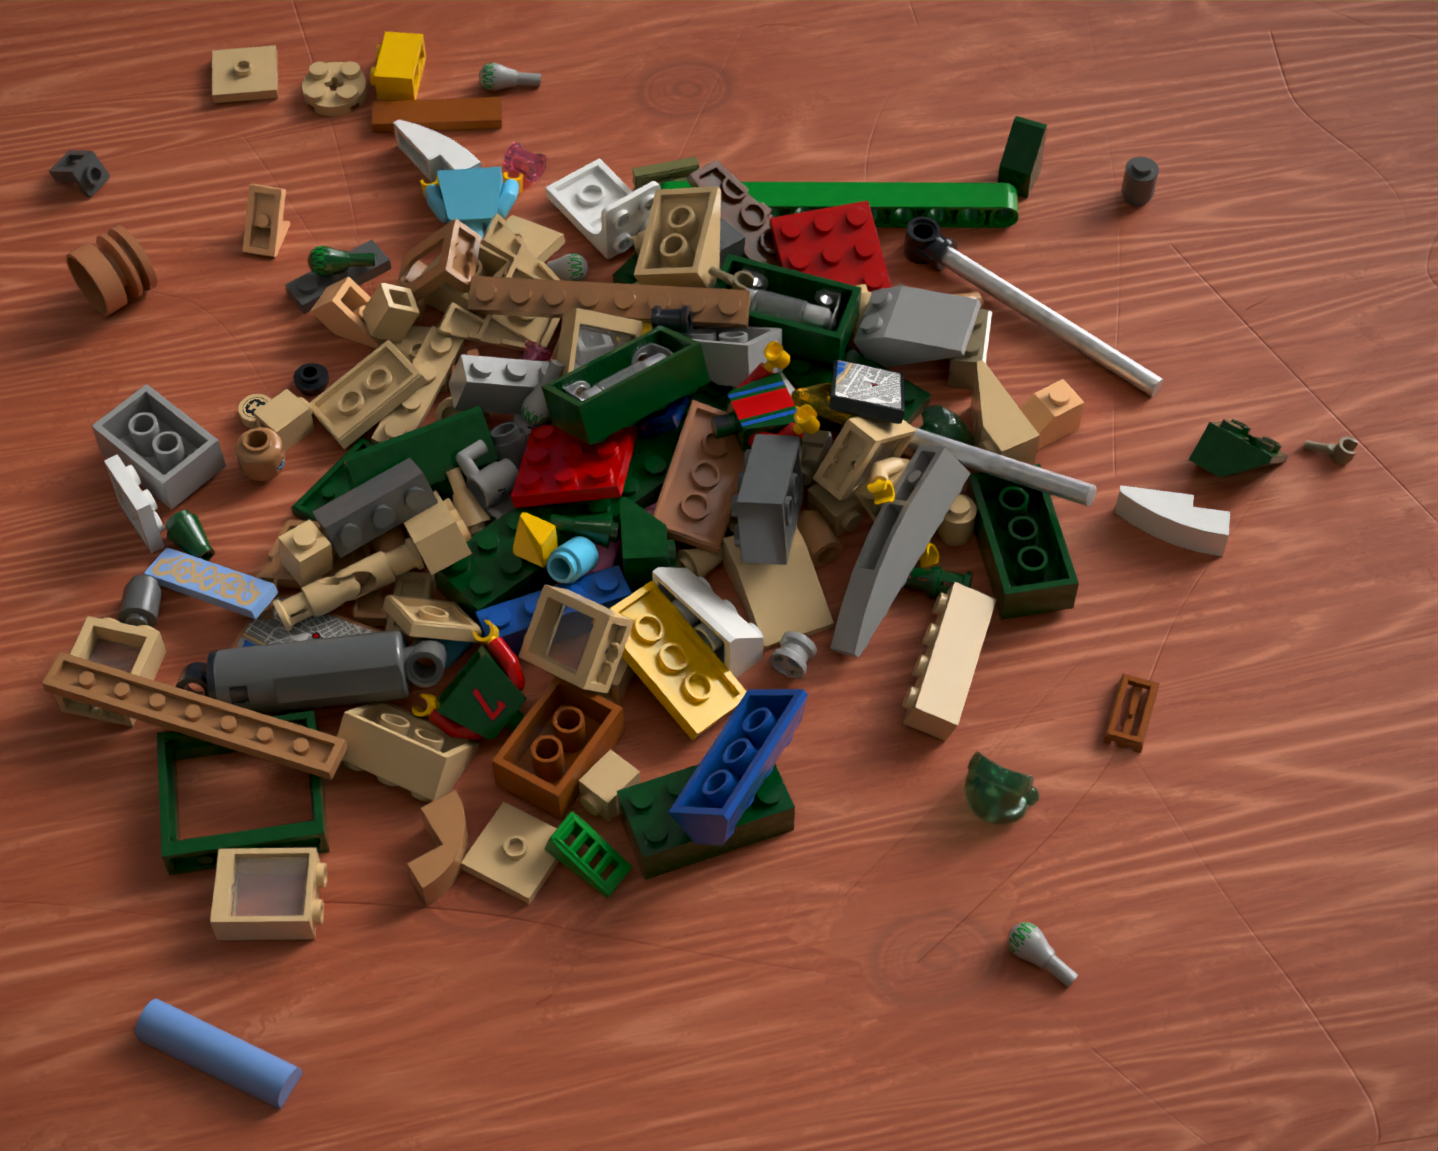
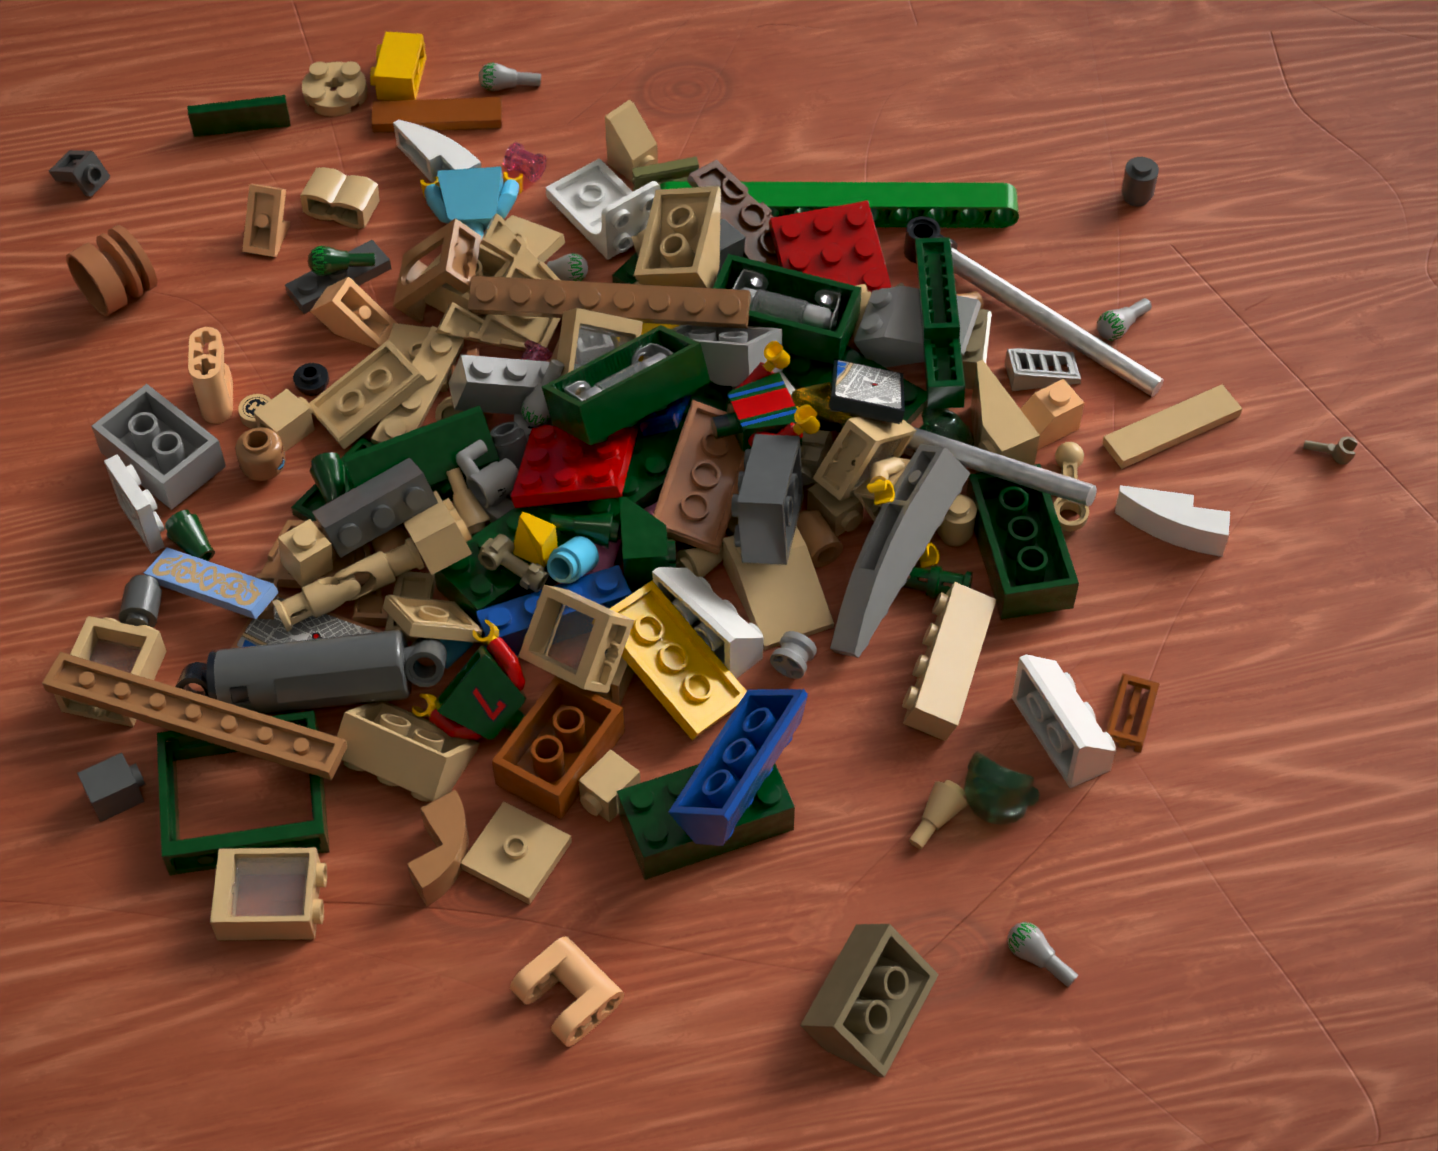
(112, 786): none -> dark grey brick
(210, 375): none -> light nougat connector
(217, 1053): medium blue brick -> none
(239, 116): none -> dark green tile
(244, 74): tan plate -> none
(329, 475): none -> dark green cone
(340, 197): none -> tan brick
(390, 312): tan brick -> none
(500, 550): none -> dark tan bar
(594, 990): none -> light nougat connector
(597, 845): green slope -> none
(629, 140): none -> tan slope
(678, 319): black bush -> none
(737, 281): dark tan hand -> none
(870, 998): none -> dark tan slope
(940, 323): none -> dark green slope
(943, 804): none -> tan cone
(1021, 378): none -> light grey slope
(1023, 155): dark green slope -> none
(1062, 720): none -> slope
(1069, 458): none -> tan piece
(1115, 322): none -> light grey piece
(1172, 426): none -> tan tile
(1230, 449): dark green slope -> none

